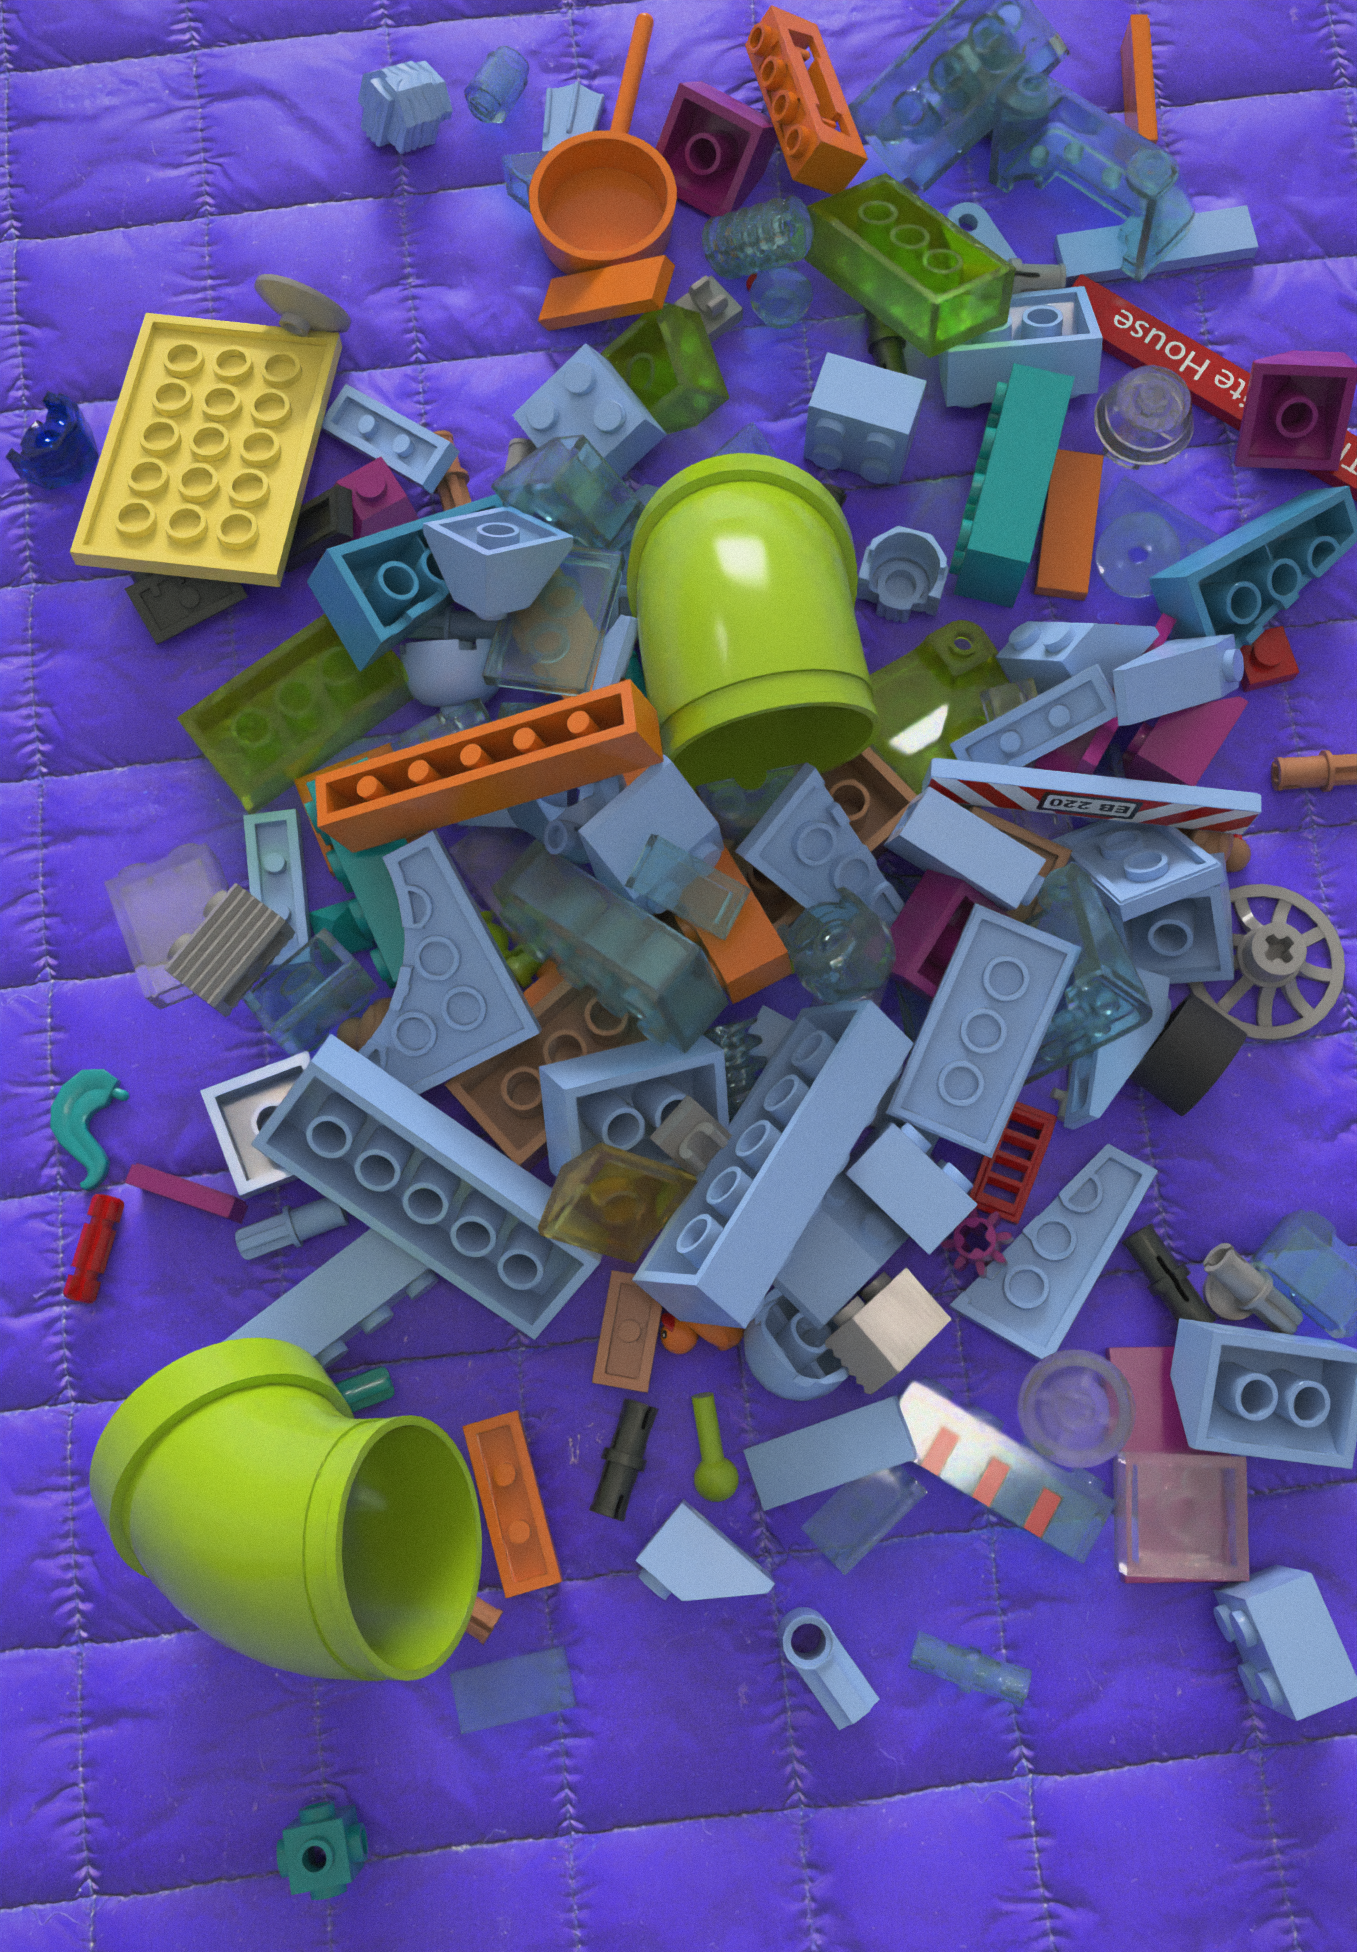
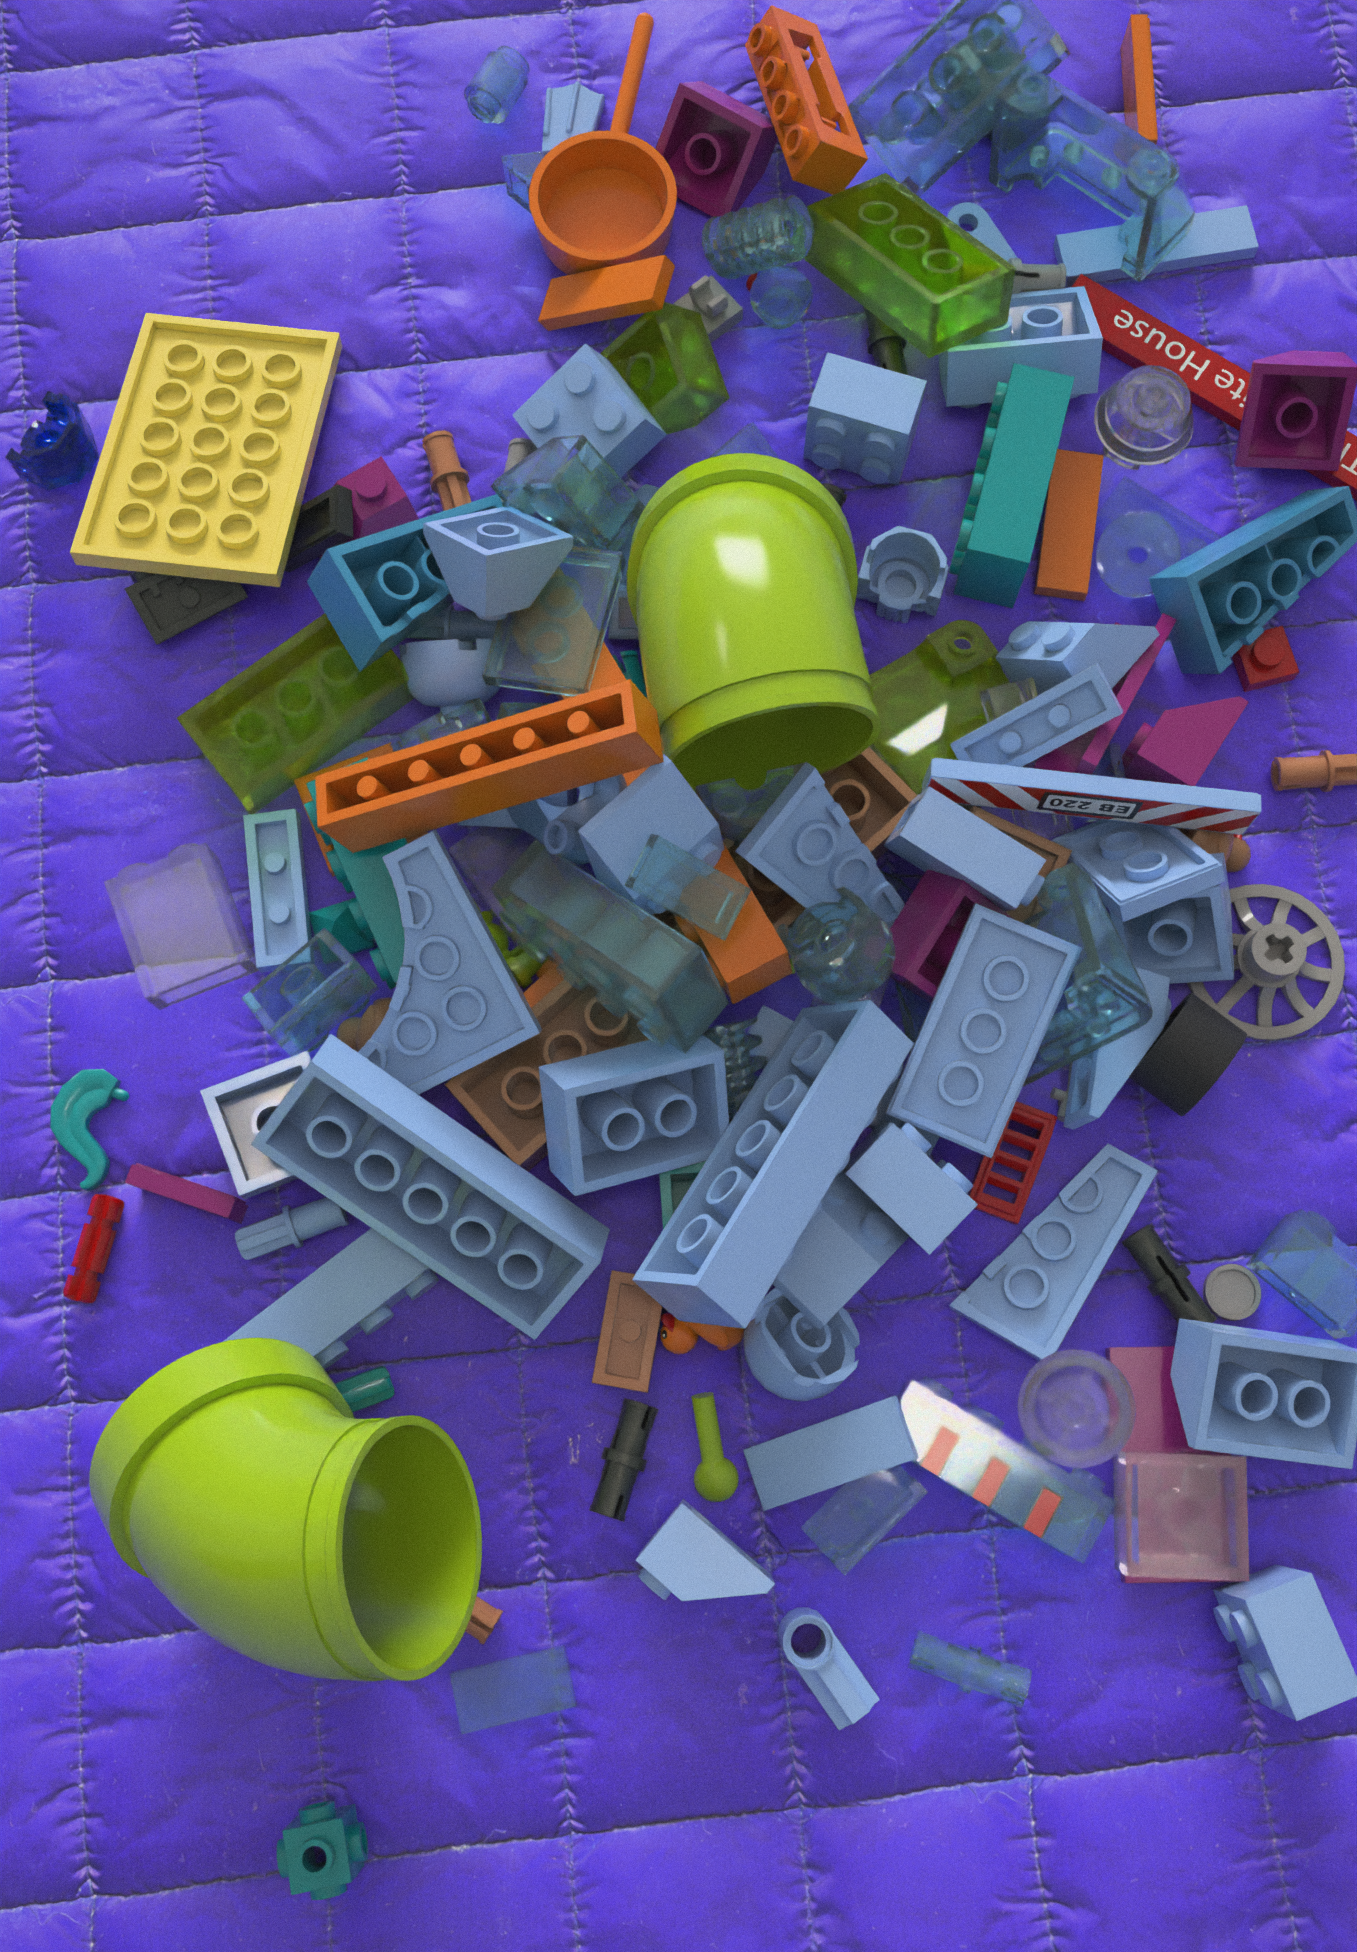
(228, 948): light grey brick -> none
(301, 306): light grey dish -> none
(380, 431): light blue plate -> none
(404, 105): light blue hair -> none
(512, 1504): orange plate -> none
(613, 1201): clear yellow slope -> none
(616, 652): light blue piece -> none
(691, 1136): light grey tile -> none
(887, 1330): light grey brick -> none
(977, 1256): magenta gear -> none
(1177, 677): light blue slope -> none
(1252, 1289): light grey axle -> none

